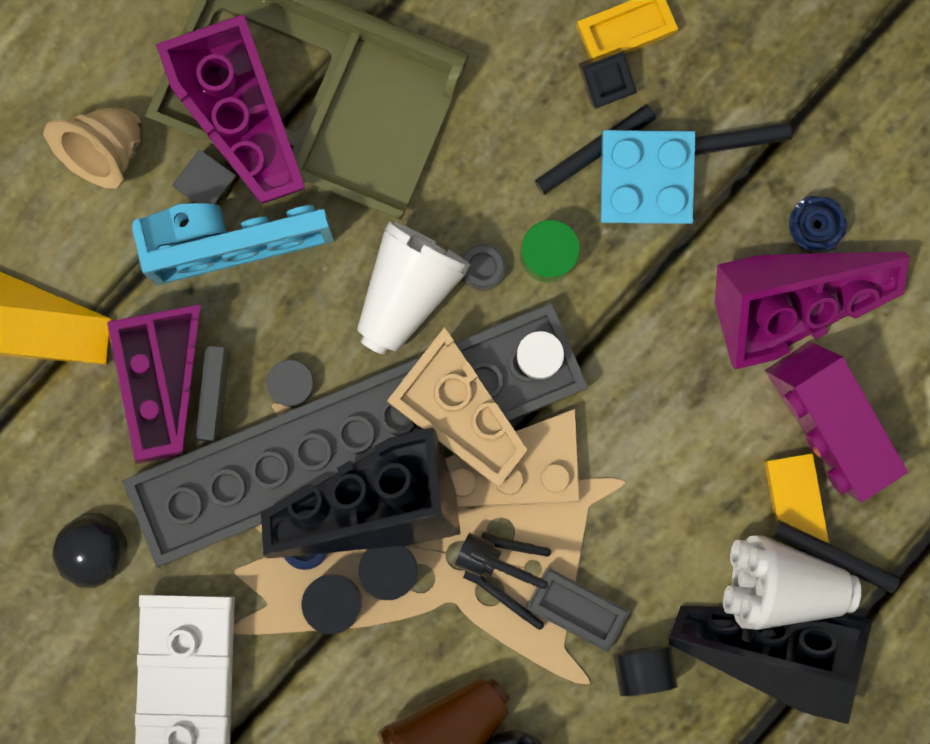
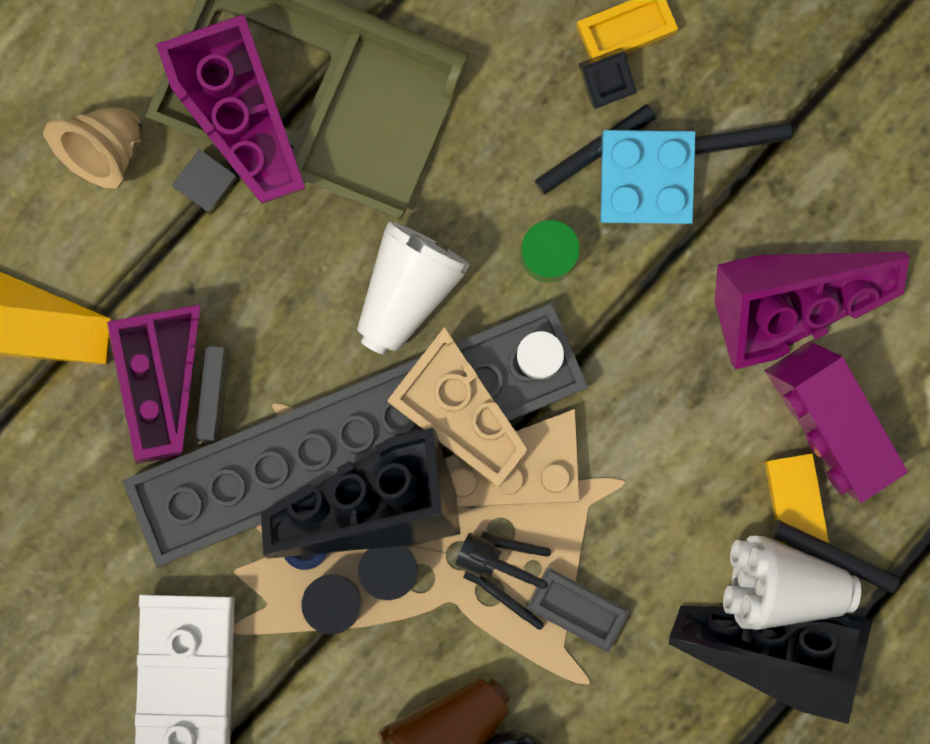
(89, 550): black hair -> none
(204, 246): medium azure plate -> none
(290, 383): dark grey tile -> none
(486, 267): dark grey tile -> none
(645, 670): black piece -> none
(819, 209): dark blue plate -> none

